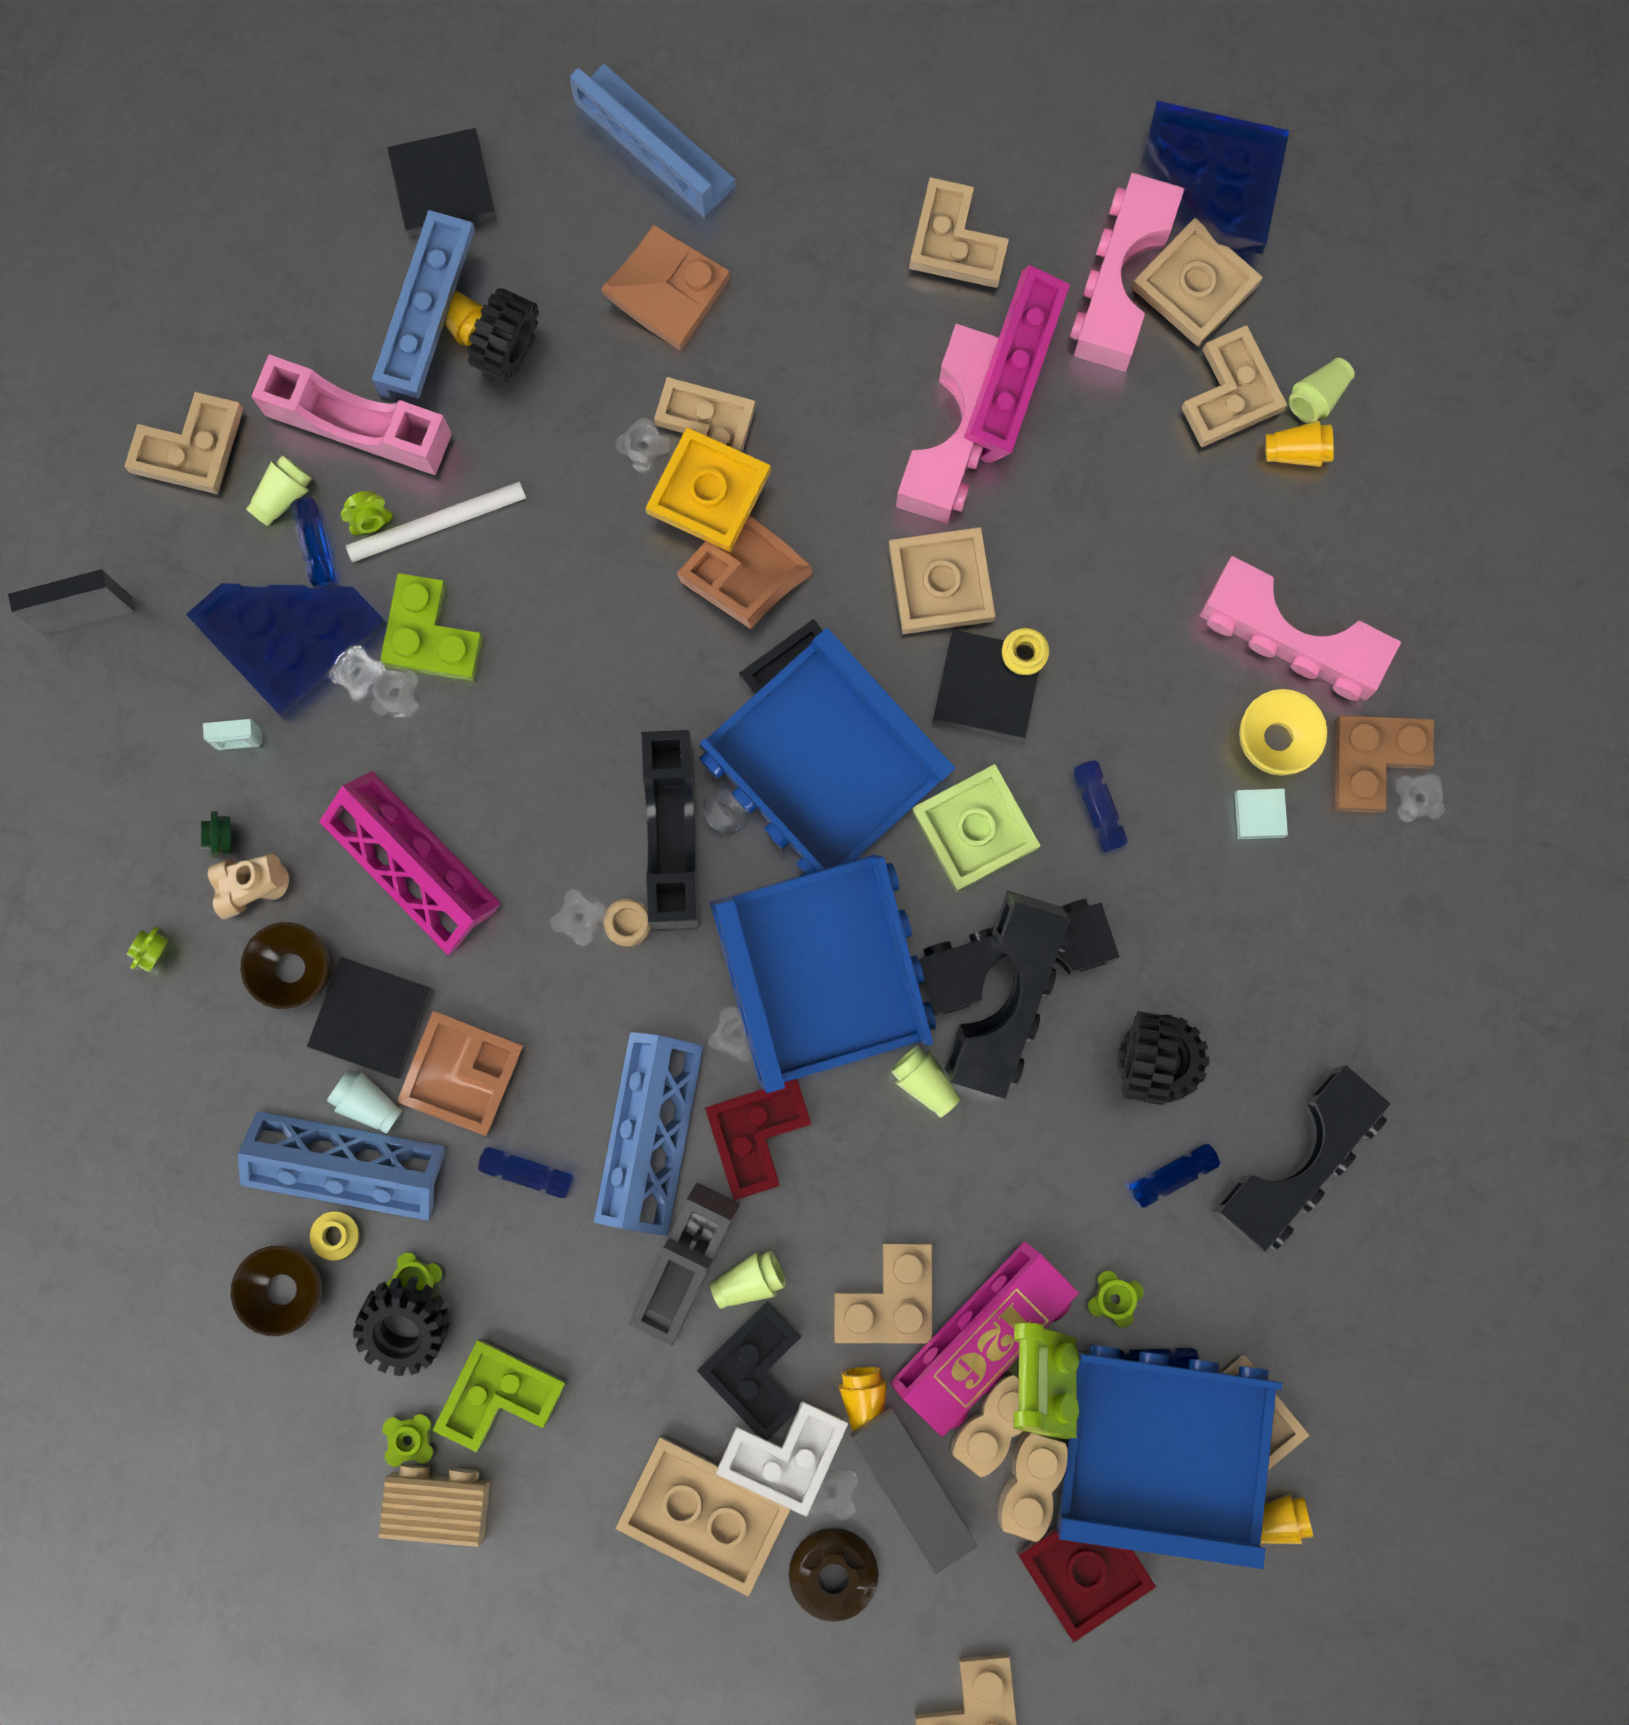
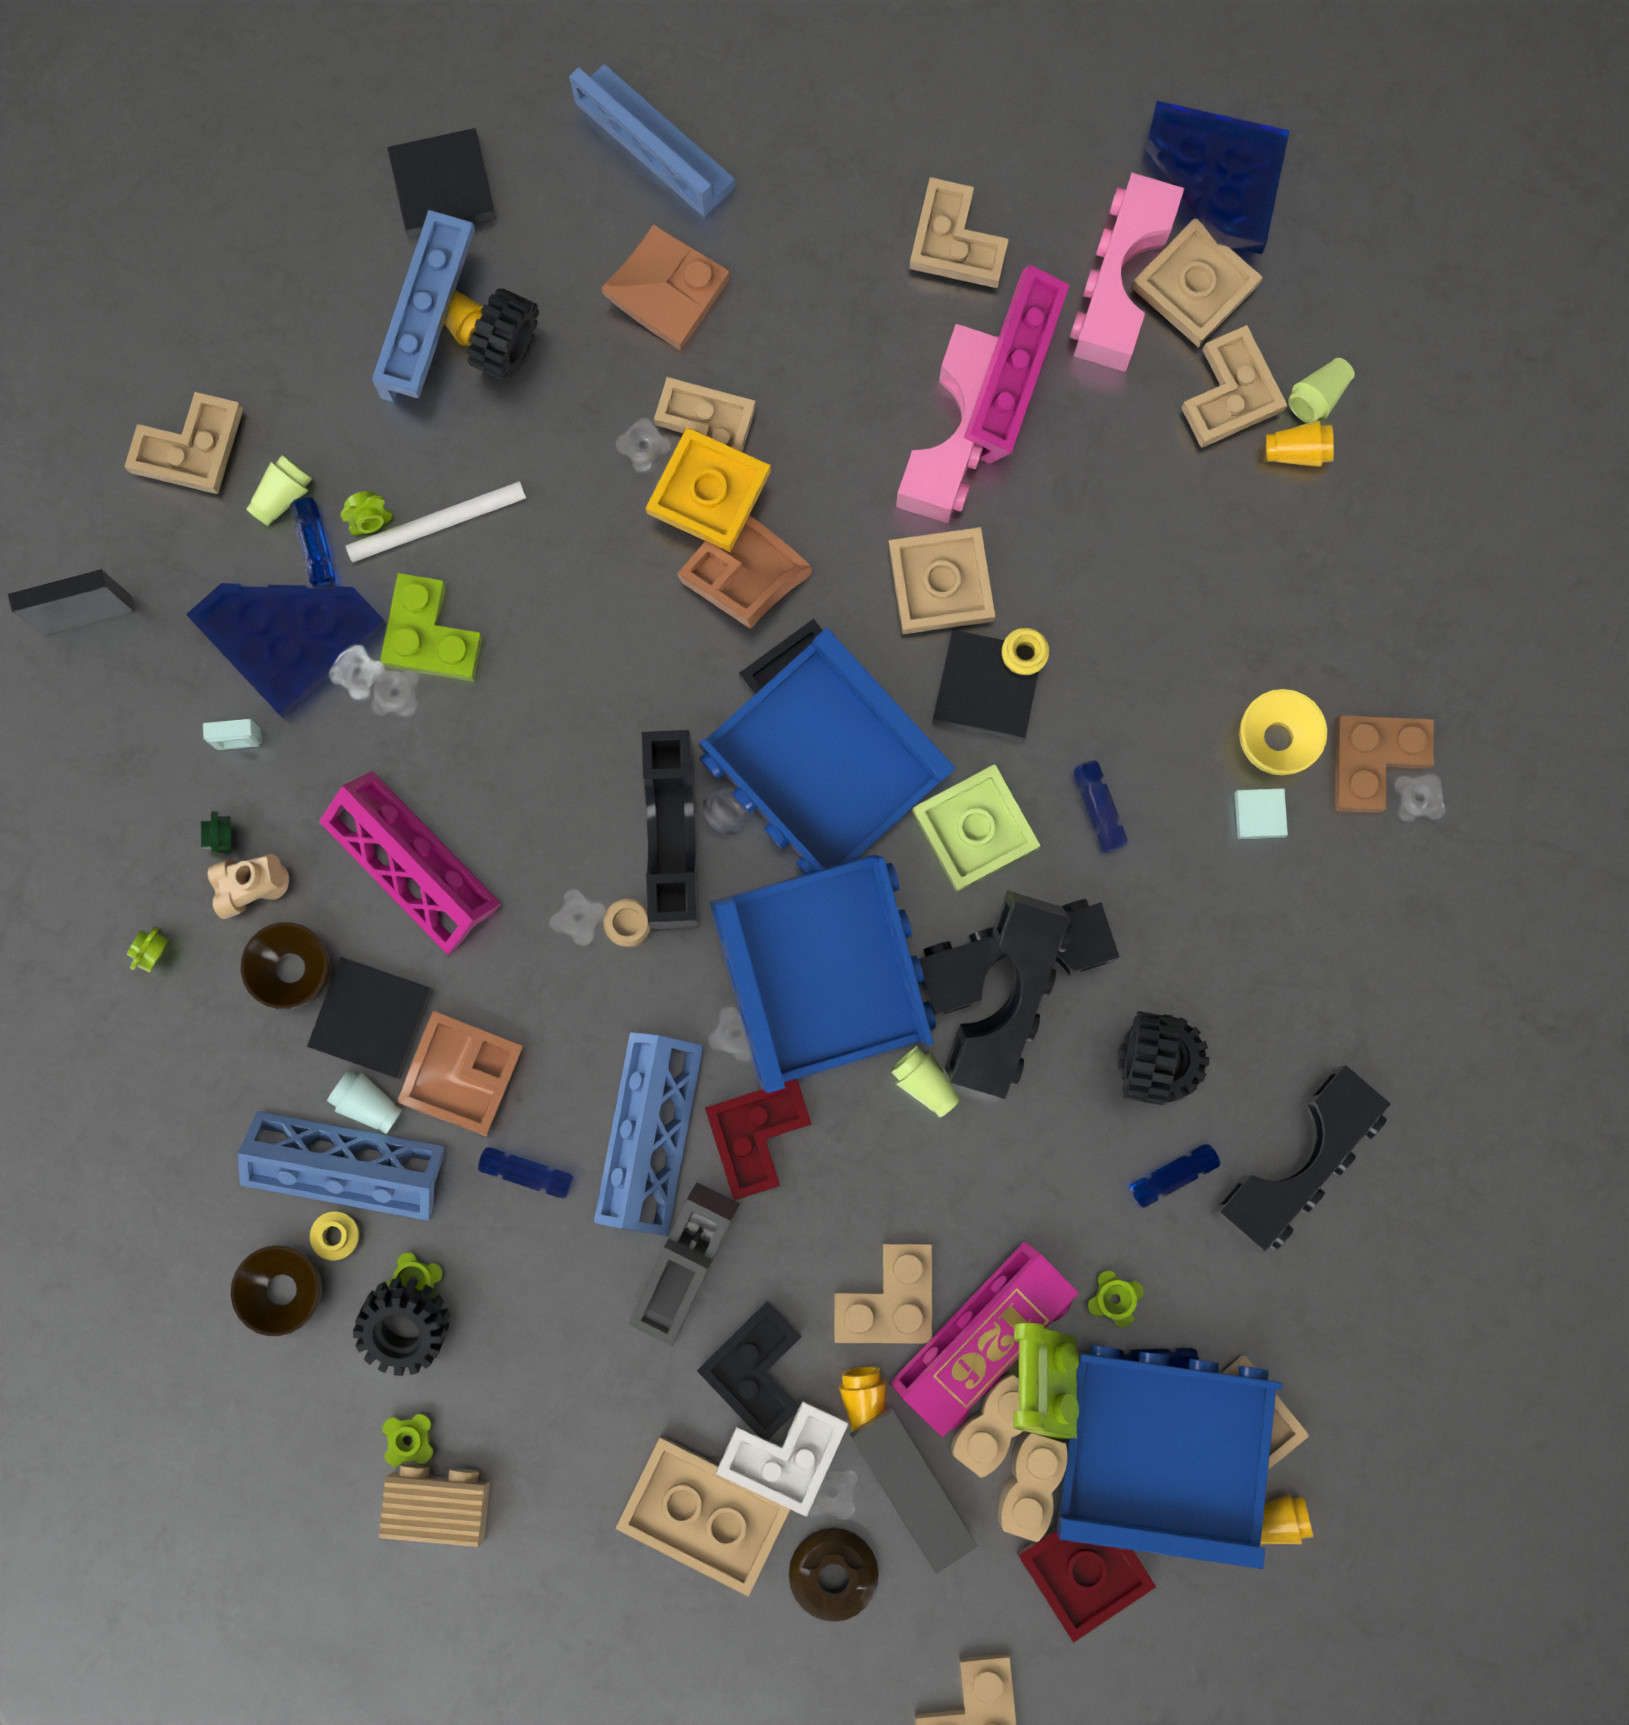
(316, 405): bright pink arch -> none
(492, 1382): lime plate -> none
(749, 1281): yellowish green cone -> none
(1246, 607): bright pink arch -> none

